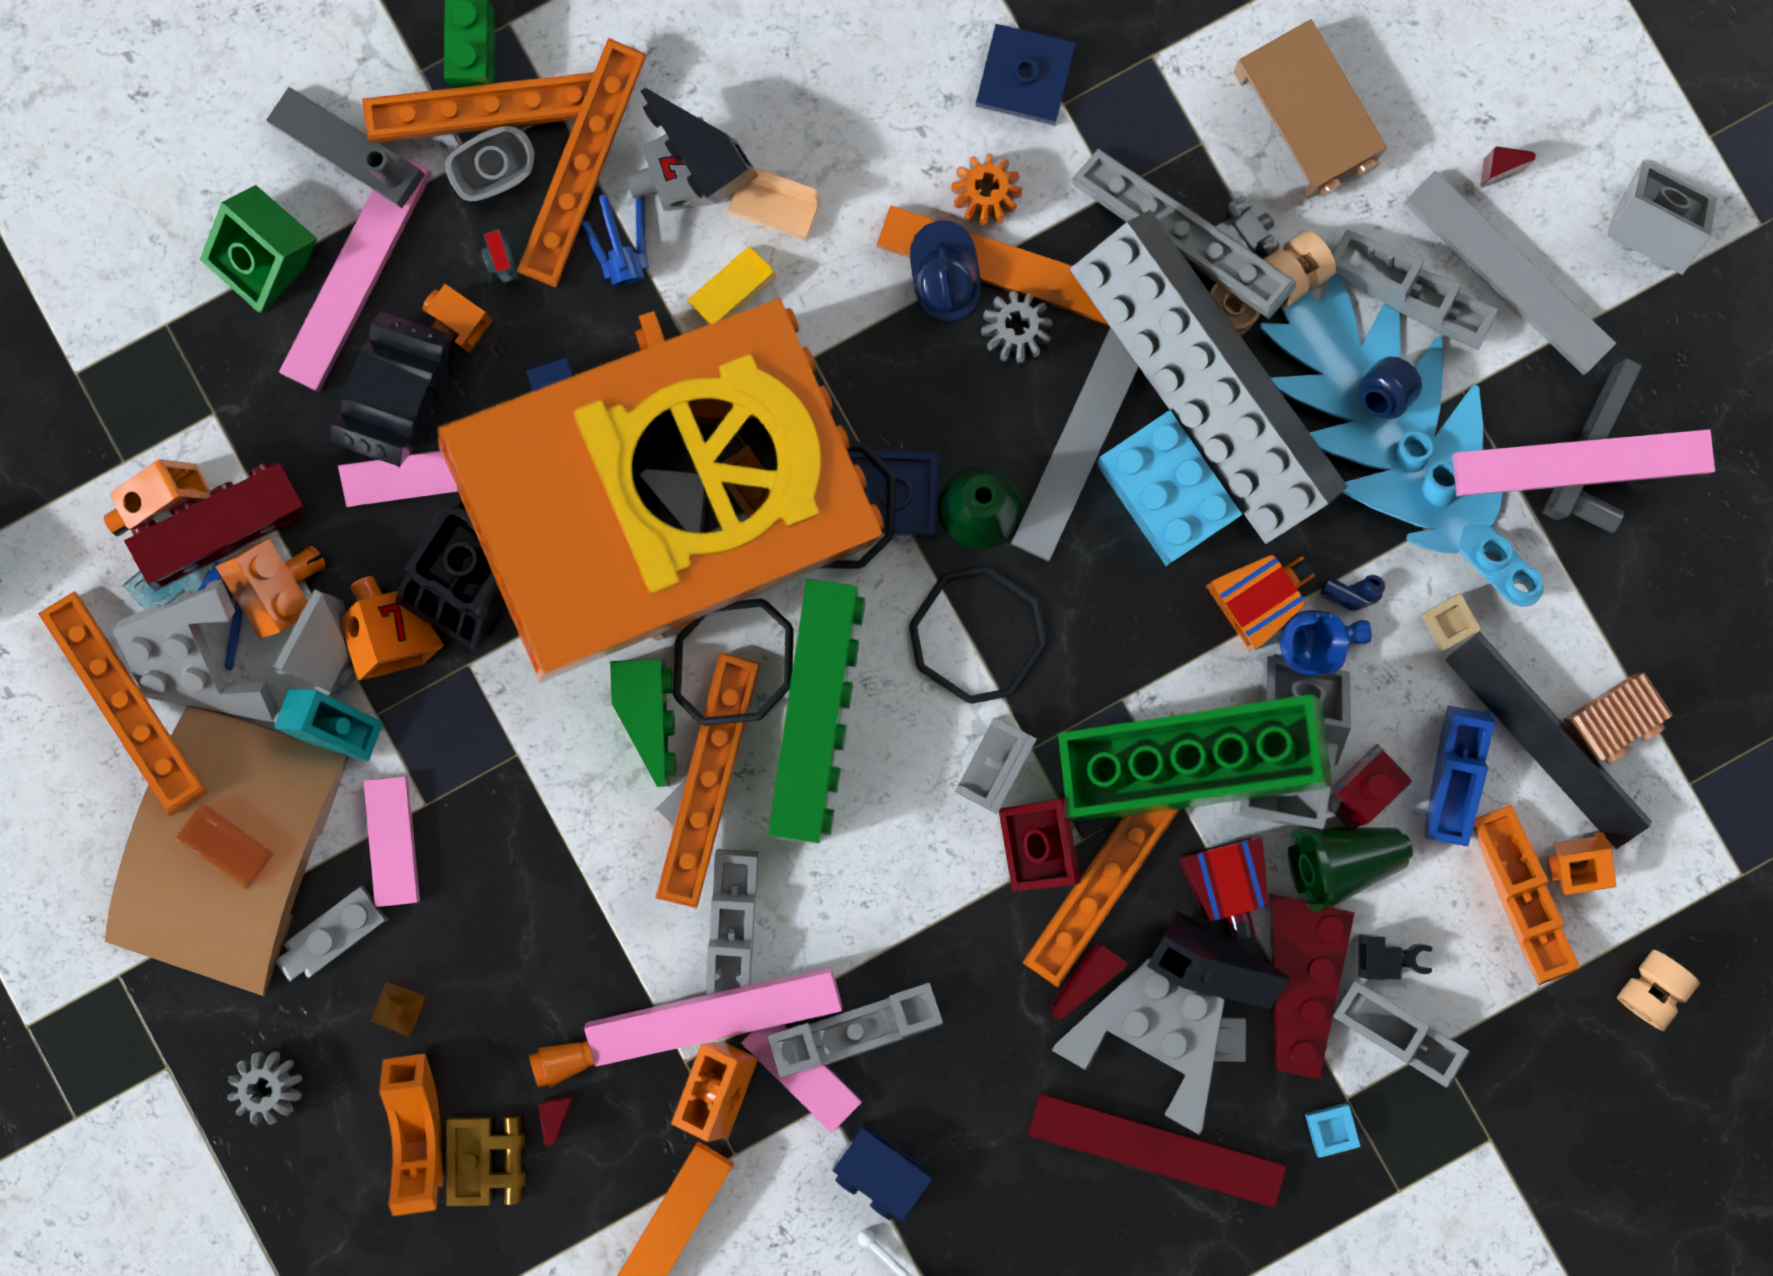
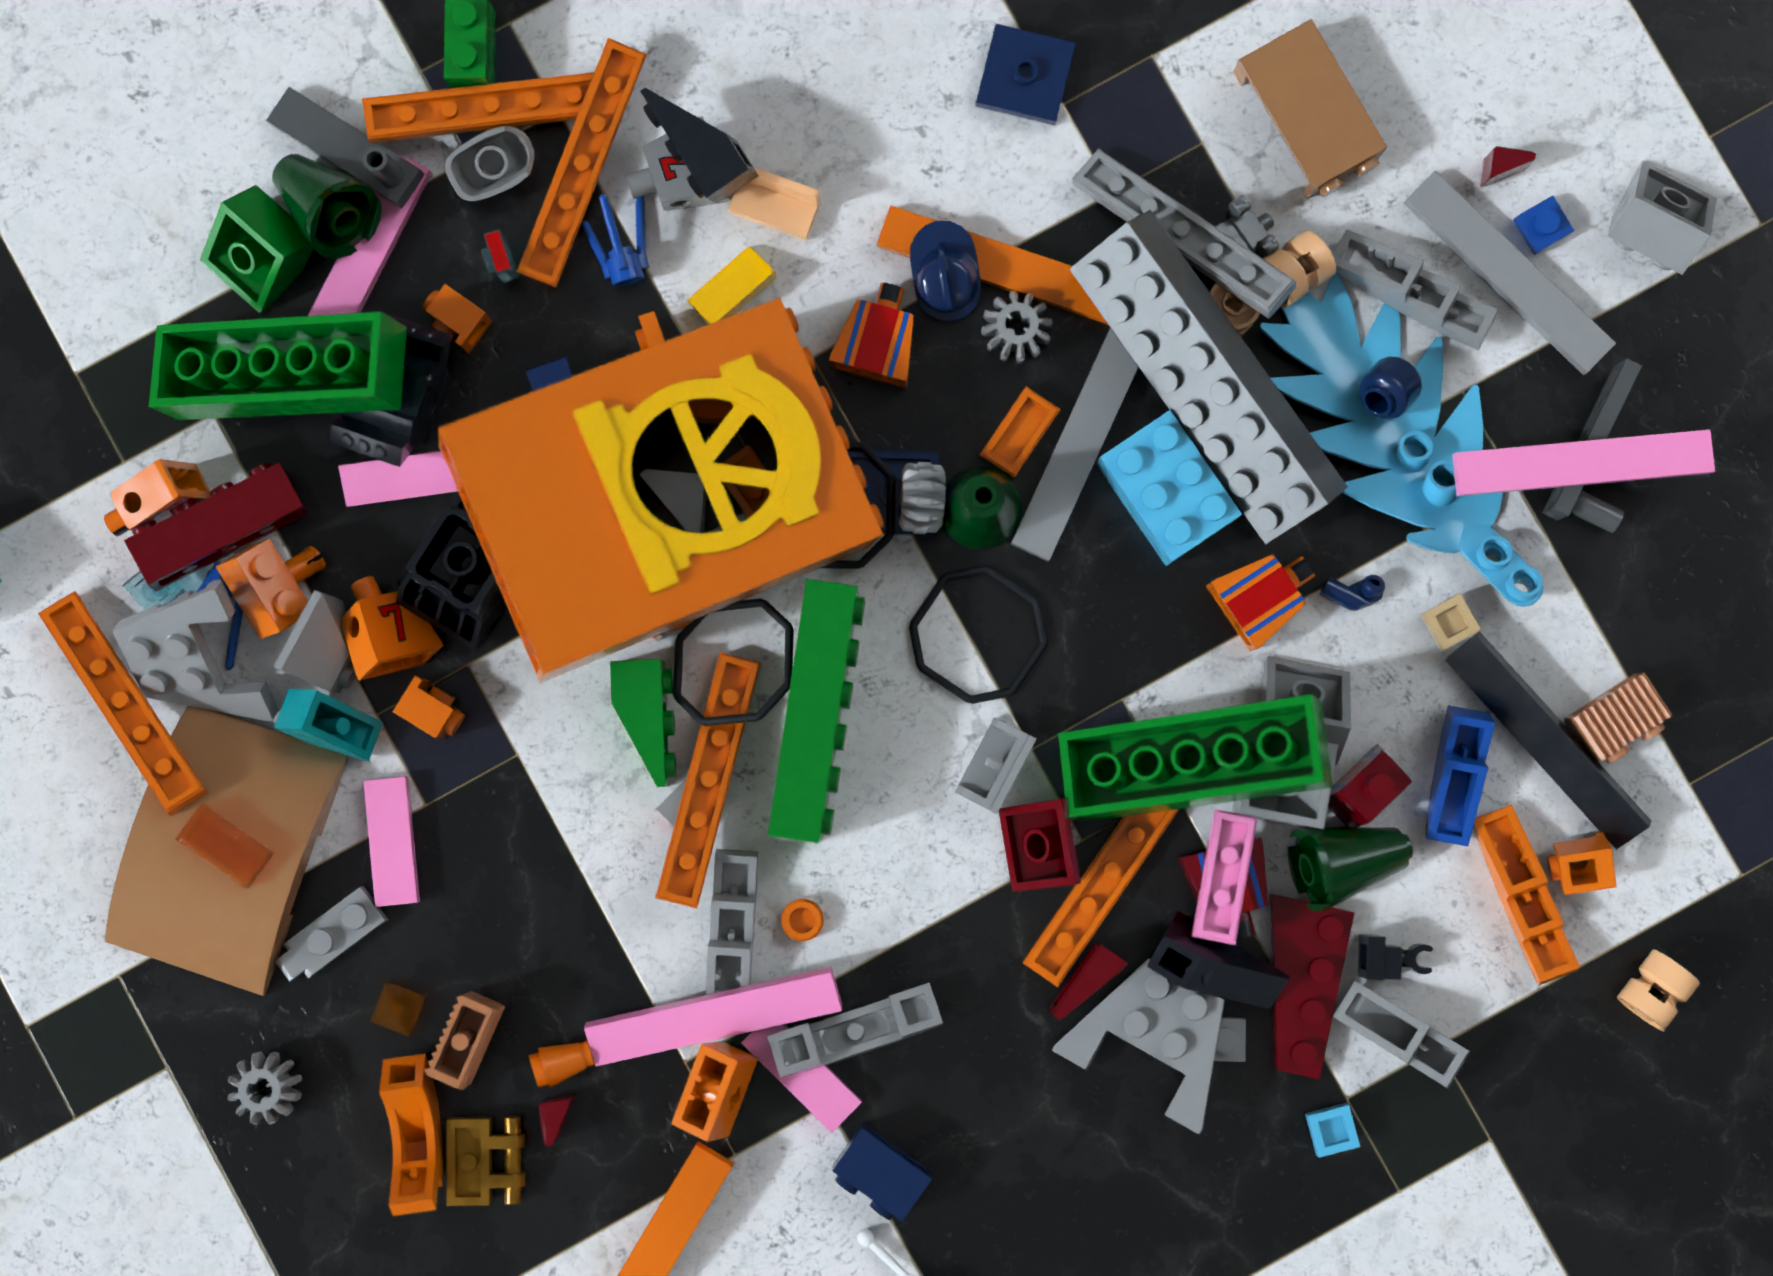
(279, 366): none -> green brick
(327, 205): none -> dark green cone
(430, 709): none -> orange brick
(465, 1040): none -> nougat brick
(802, 919): none -> orange tile
(876, 339): none -> torso
(921, 497): none -> light grey gear
(1002, 189): orange gear -> none
(1019, 432): none -> orange tile
(1157, 1150): dark red tile -> none
(1224, 877): none -> bright pink tile
(1319, 641): blue hair -> none
(1543, 225): none -> blue plate

